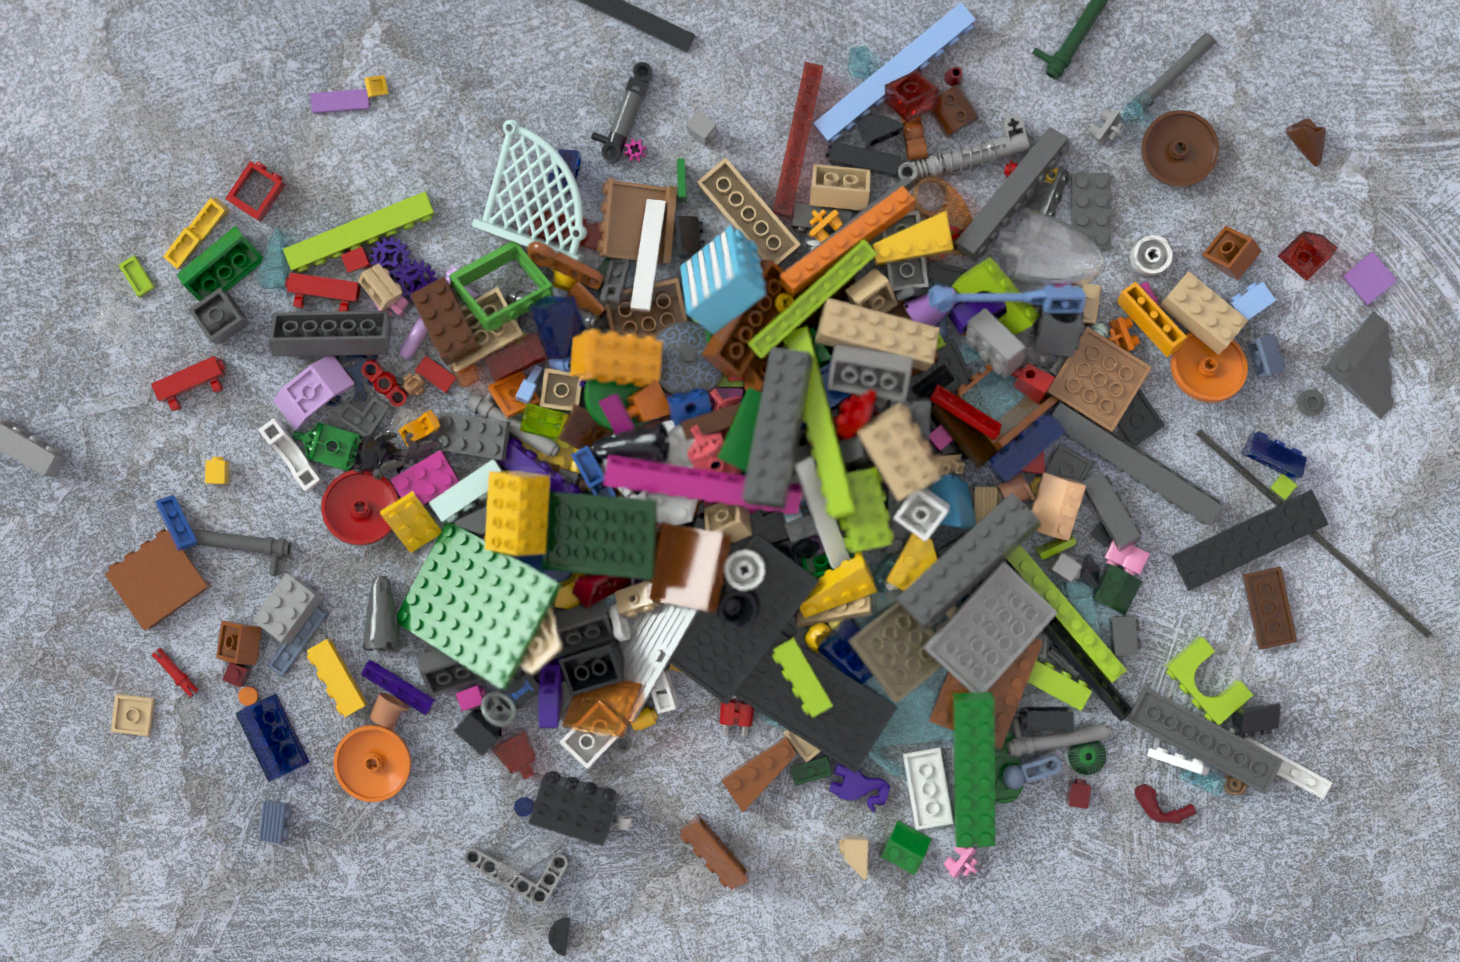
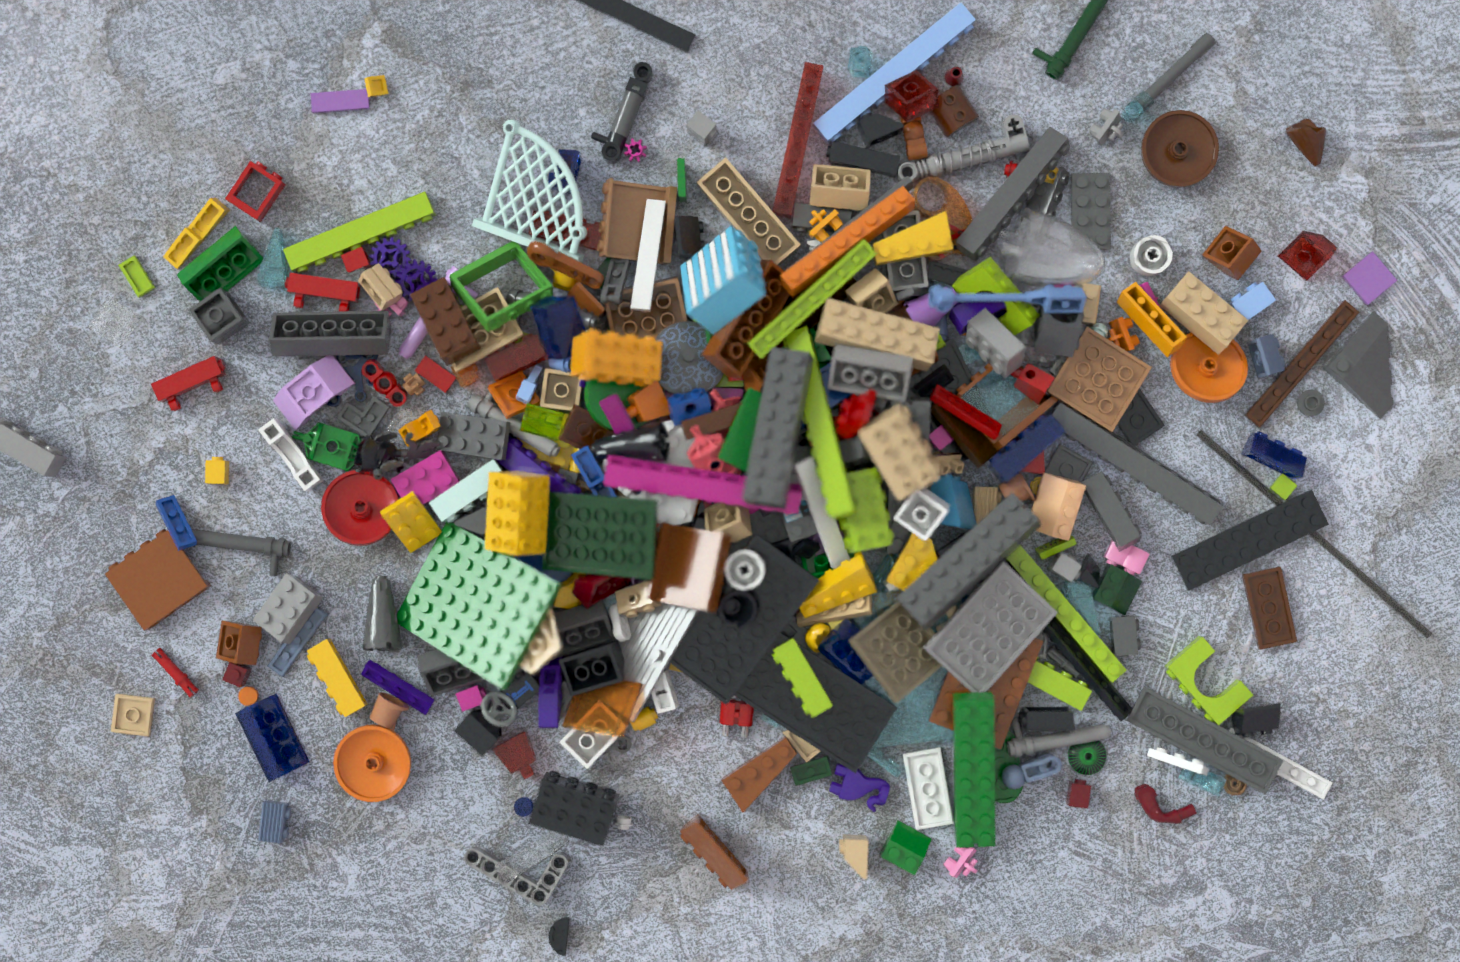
(779, 302): yellow plate -> none
(1101, 534): black plate -> none
(1301, 363): none -> reddish brown tile

